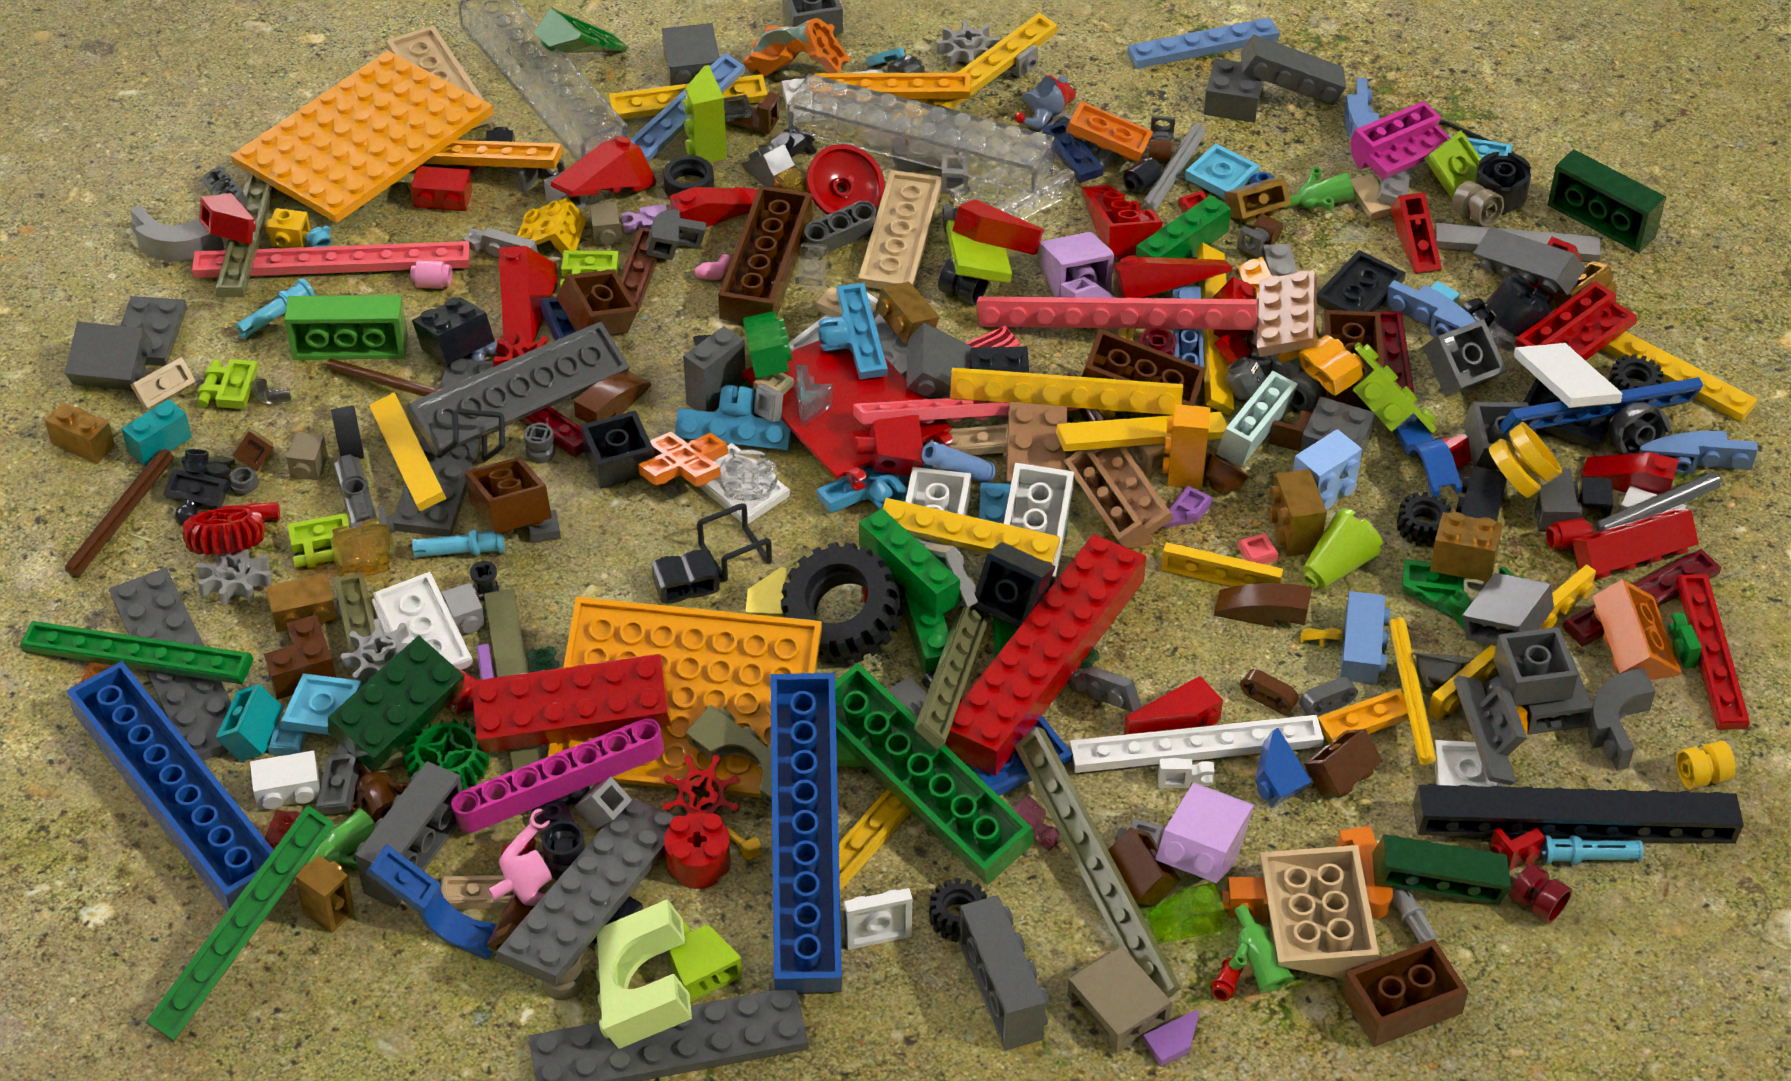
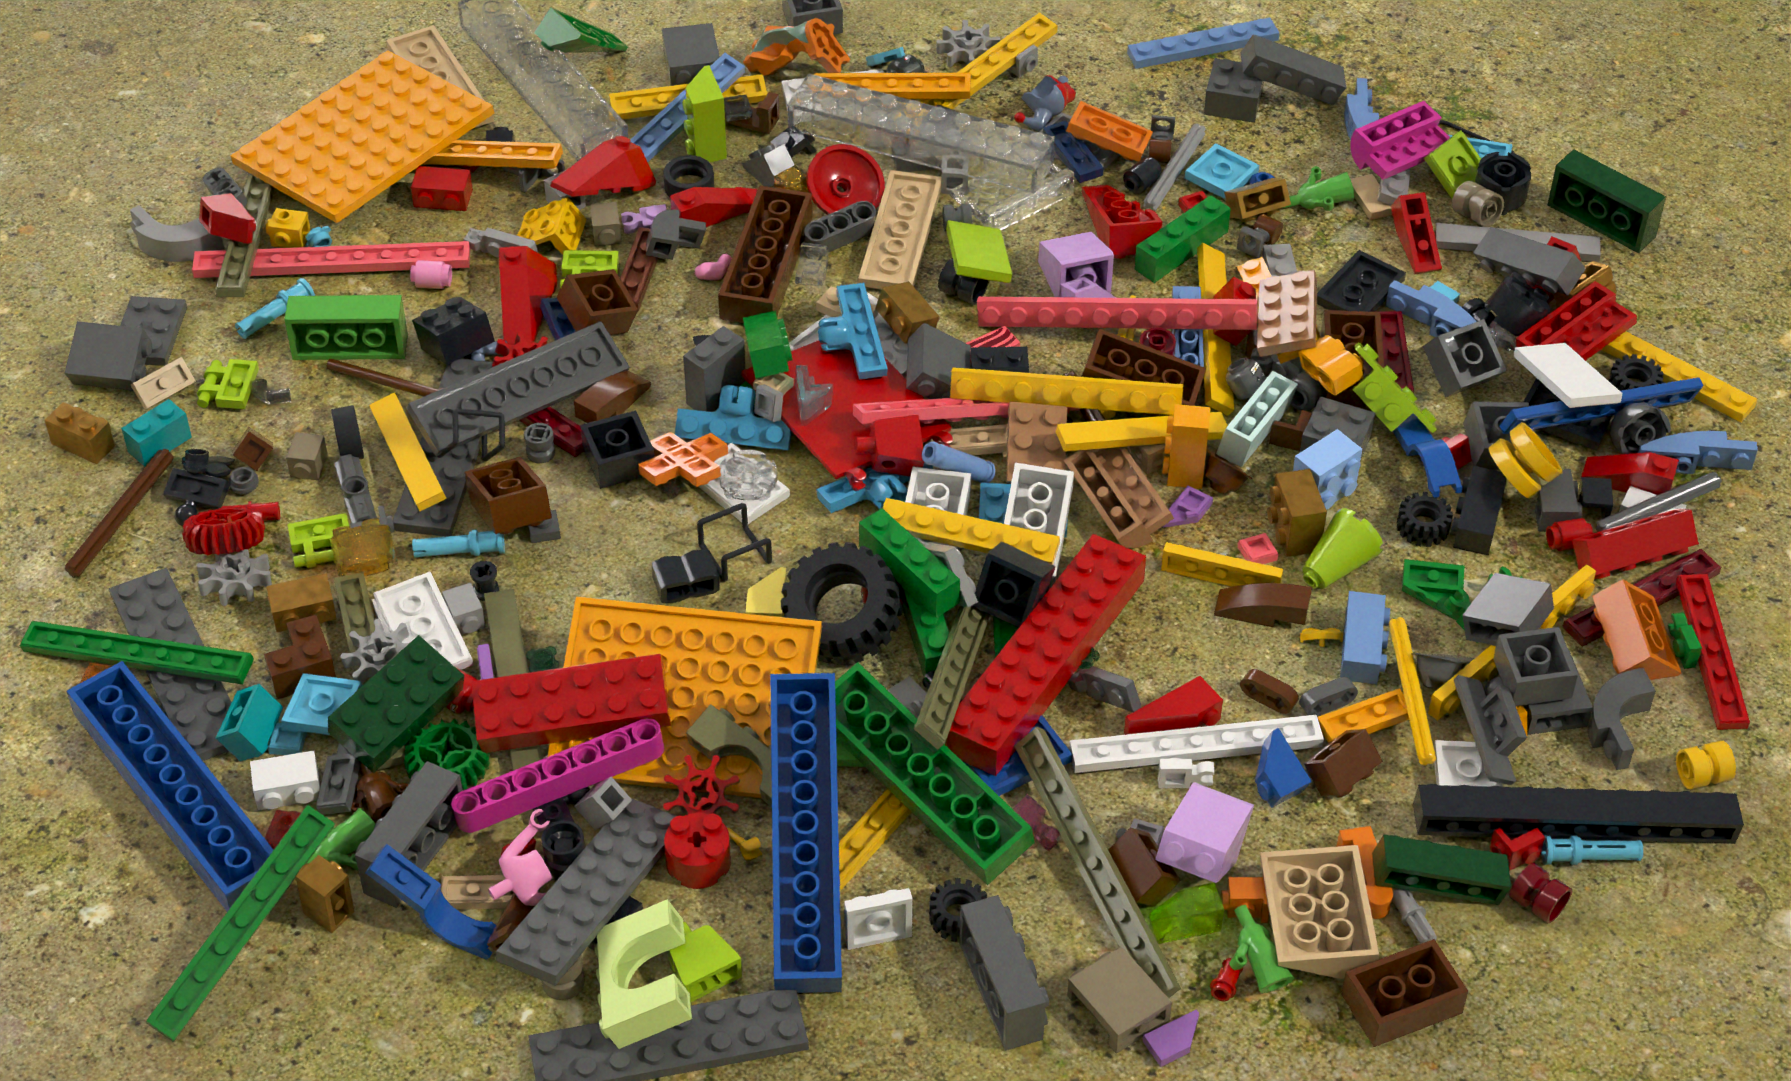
(996, 227): red slope -> none
(1152, 275): red wedge -> none
(1232, 347): red plate -> none
(1466, 546): pearl gold brick -> none

